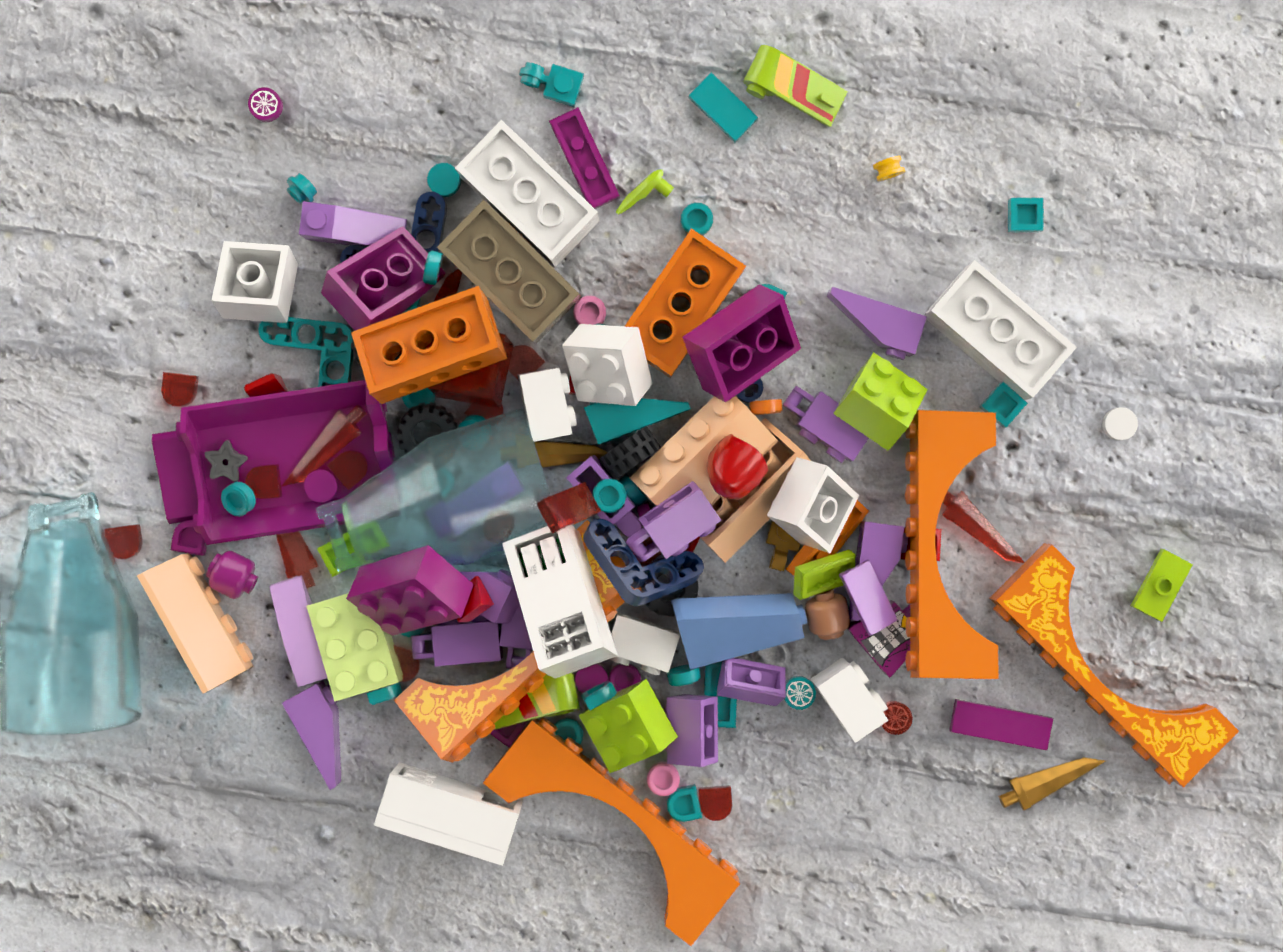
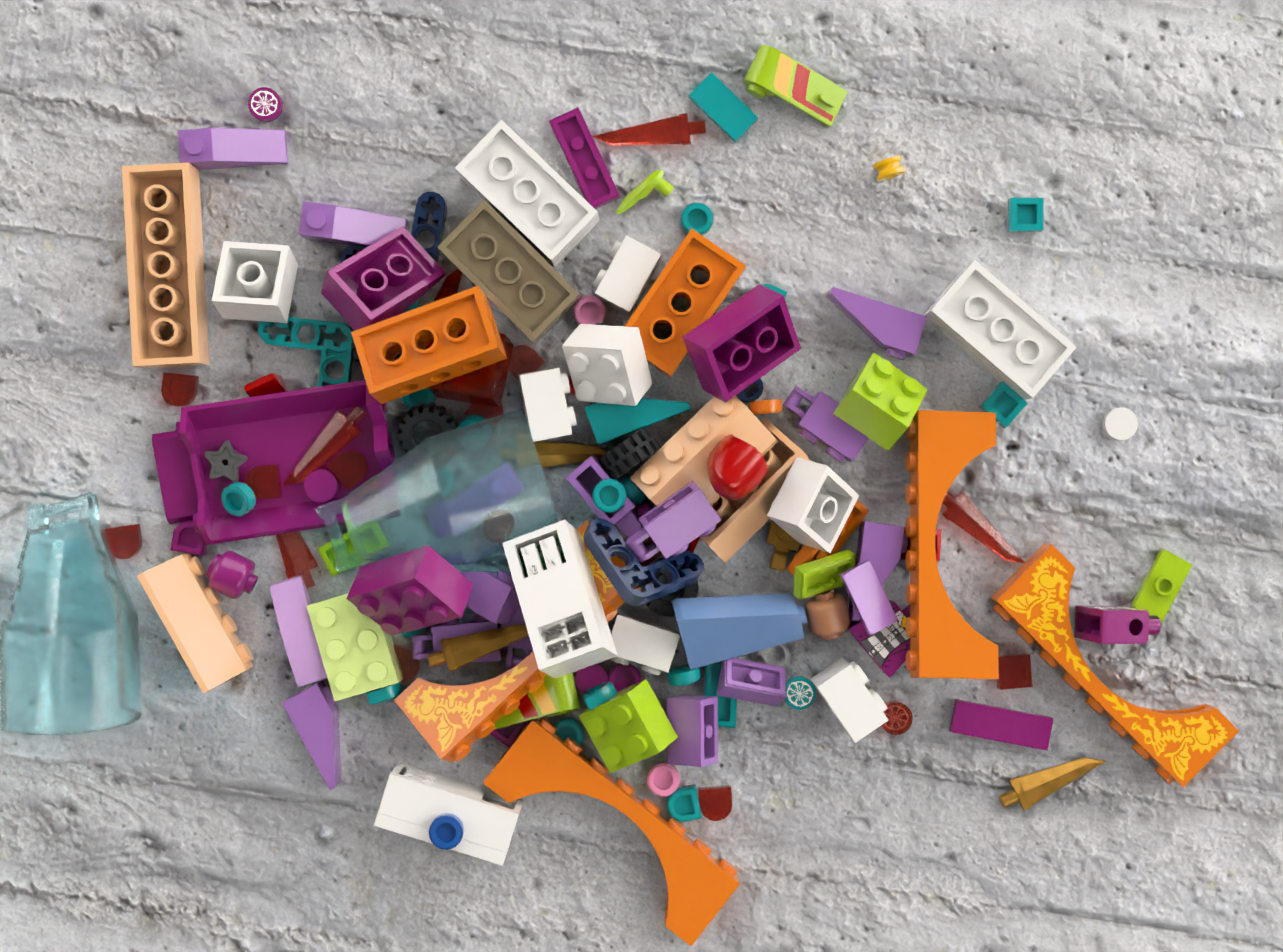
(165, 265): none -> light nougat brick
(232, 147): none -> slope
(301, 188): teal plate -> none
(432, 267): teal tile -> none
(444, 179): teal tile -> none
(446, 831): none -> blue tile
(470, 647): none -> pearl gold bar
(478, 601): red slope -> none
(561, 84): teal plate -> none
(568, 507): clear red tile -> none
(627, 274): none -> white brick
(660, 132): none -> clear red bar
(1014, 671): none -> clear red tile
(1114, 624): none -> magenta torso

